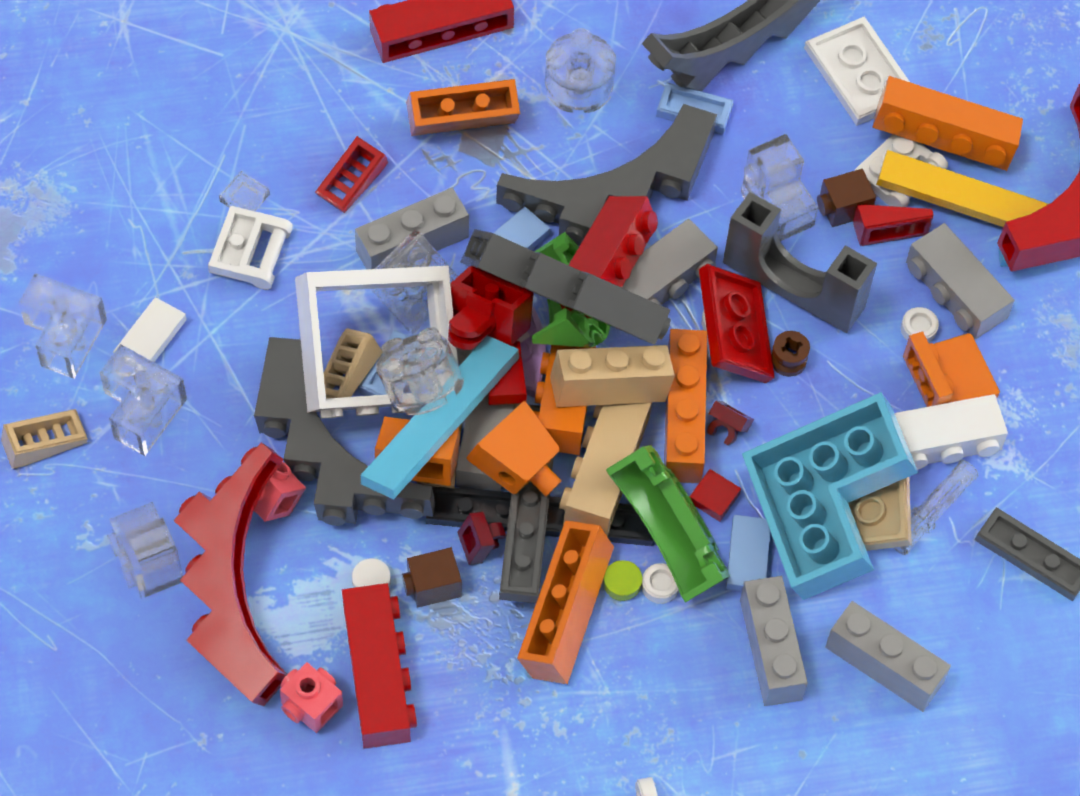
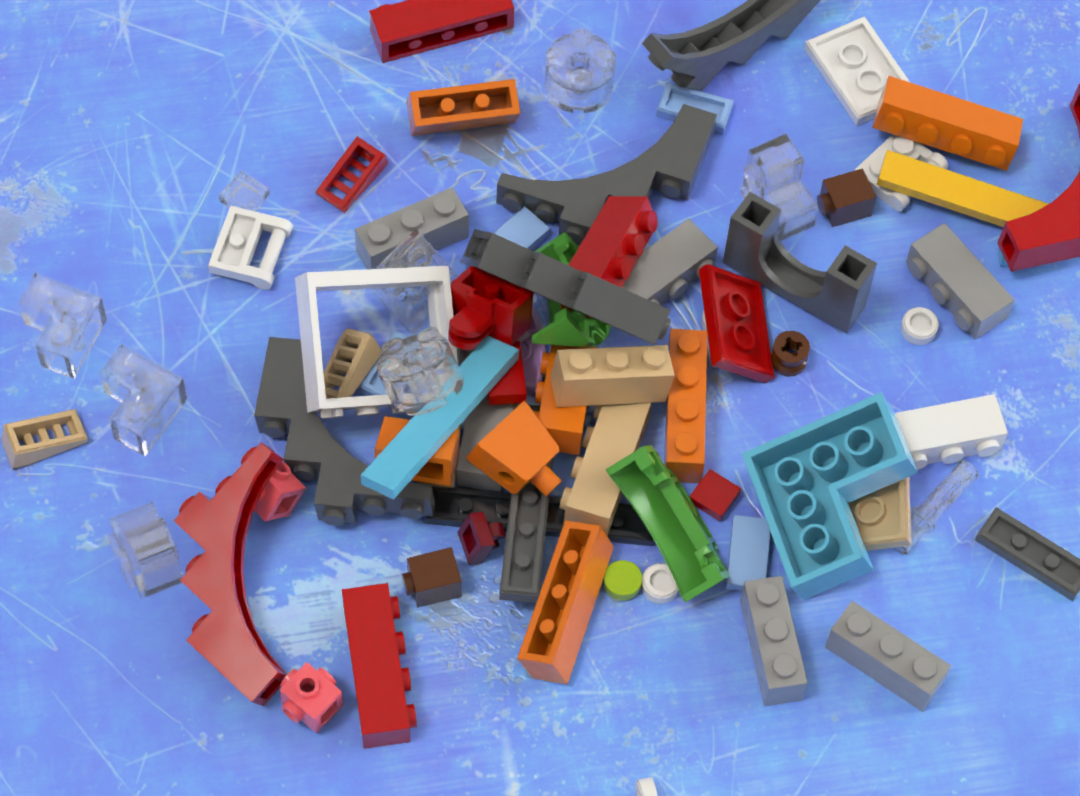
(154, 329): white tile -> none
(370, 572): white tile -> none
(730, 418): dark red tile -> none
(890, 223): red slope -> none
(948, 369): orange bracket -> none

